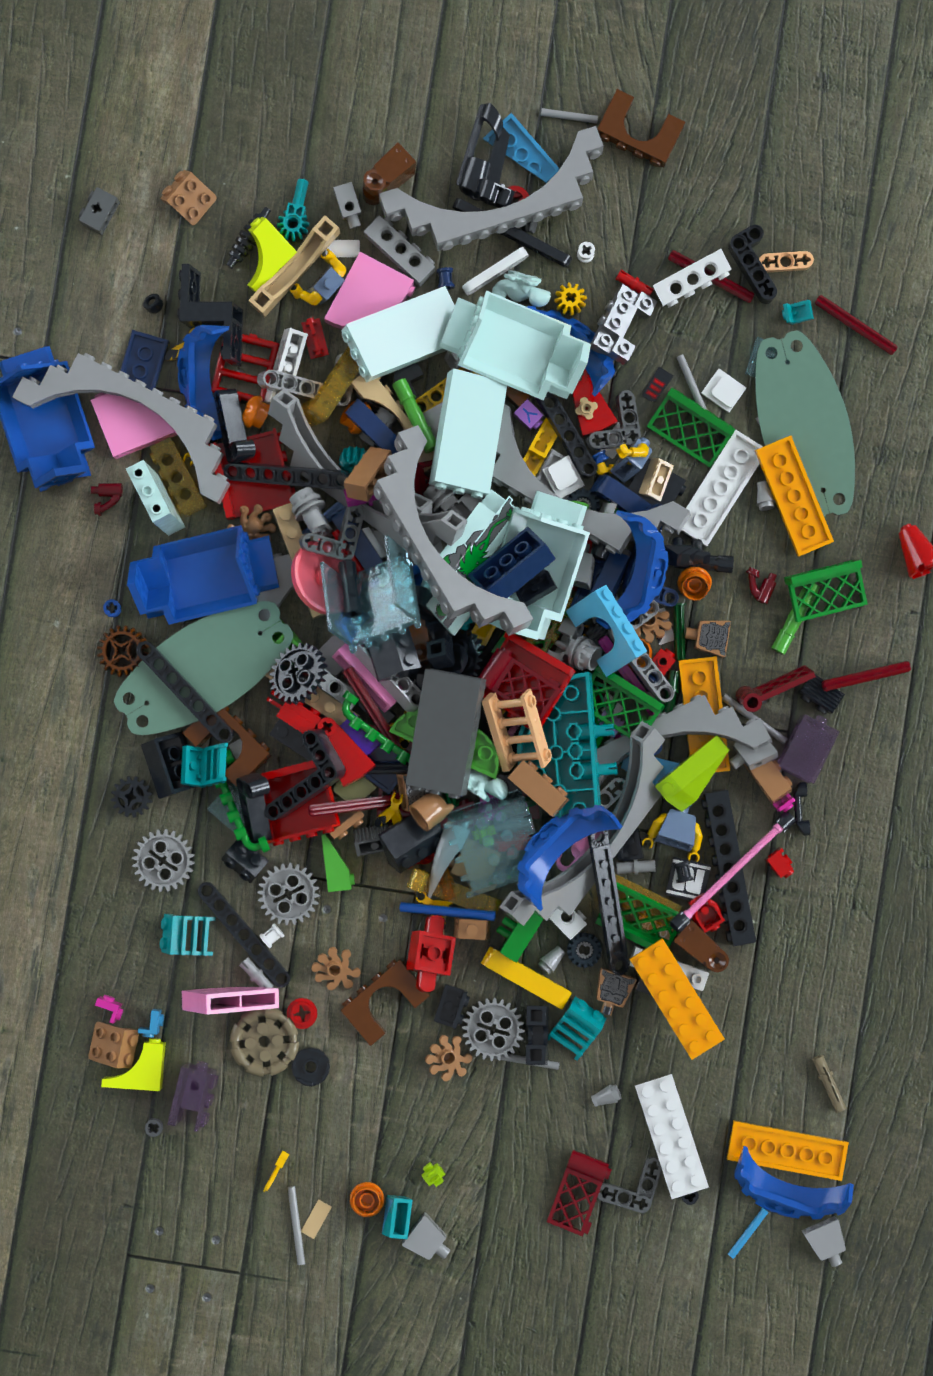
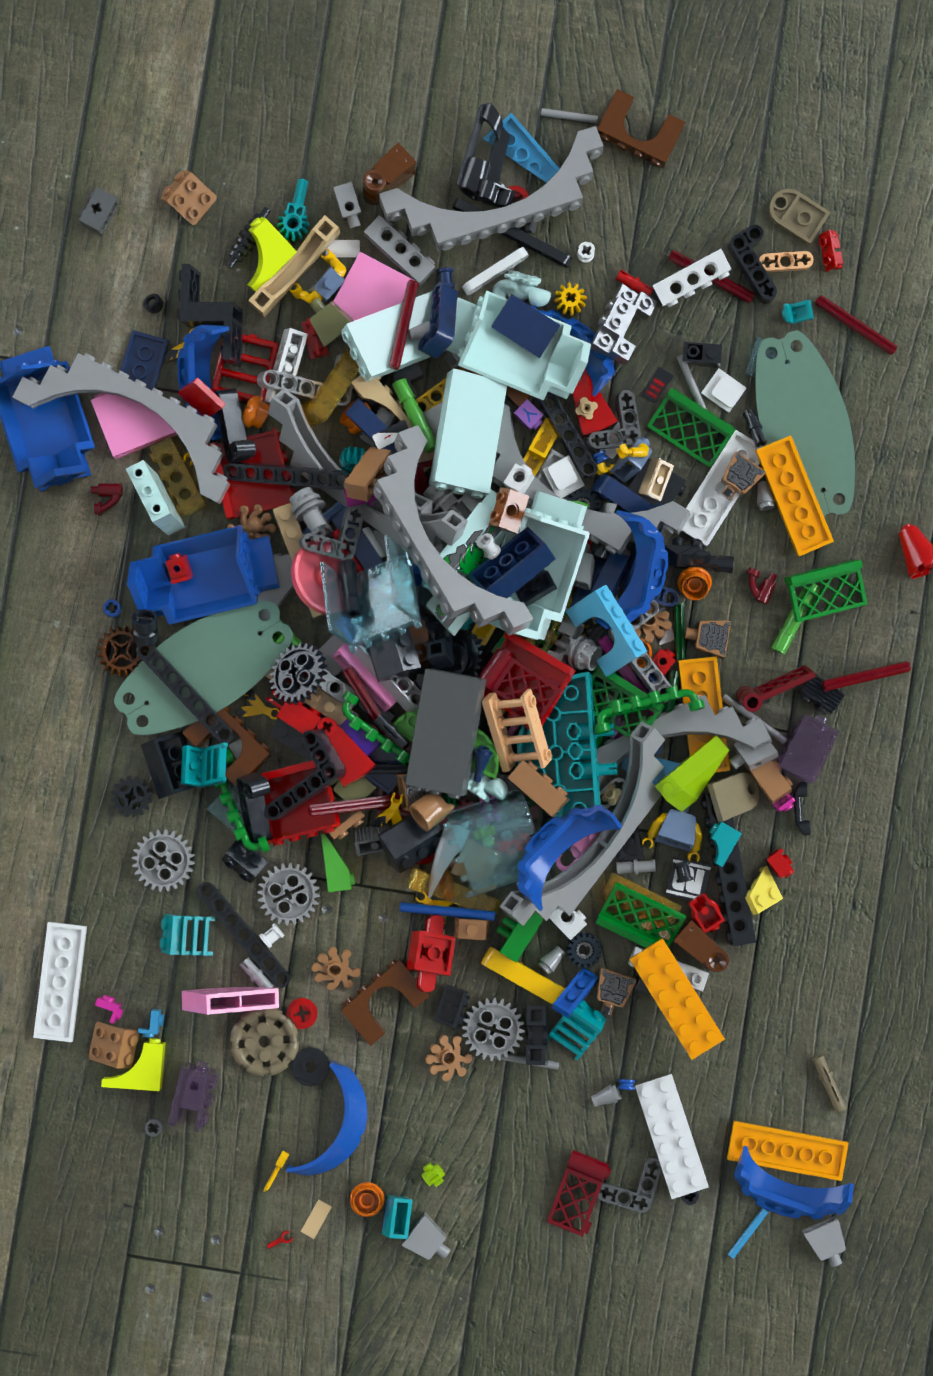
(60, 982): none -> white plate
(144, 627): none -> black wheel
(185, 570): none -> red brick
(201, 398): none -> red tile
(257, 708): none -> yellow piece
(279, 1240): none -> red hand
(296, 1225): light grey bar -> none
(328, 320): none -> olive torso
(352, 1127): none -> blue windscreen
(389, 435): none -> sticker
(391, 731): none -> black pin
(403, 324): none -> dark red axle
(419, 331): none -> light grey cone
(442, 321): none -> dark blue beam
(481, 757): none -> dark blue cone
(486, 543): none -> white bush
(516, 503): none -> brick
(517, 470): none -> white brick
(525, 326): none -> dark blue tile
(575, 992): none -> blue plate
(608, 902): black plate -> none
(611, 795): none -> tan plate
(626, 1084): none -> blue bush
(654, 698): none -> green bar
(682, 919): bright pink hose -> none
(702, 354): none -> black slope
(725, 840): none -> teal arch
(732, 797): none -> dark tan tile
(740, 476): none -> torso
(754, 428): none -> black pin
(763, 892): none -> light yellow wing
(799, 216): none -> dark tan tile
(829, 242): none -> red hinge

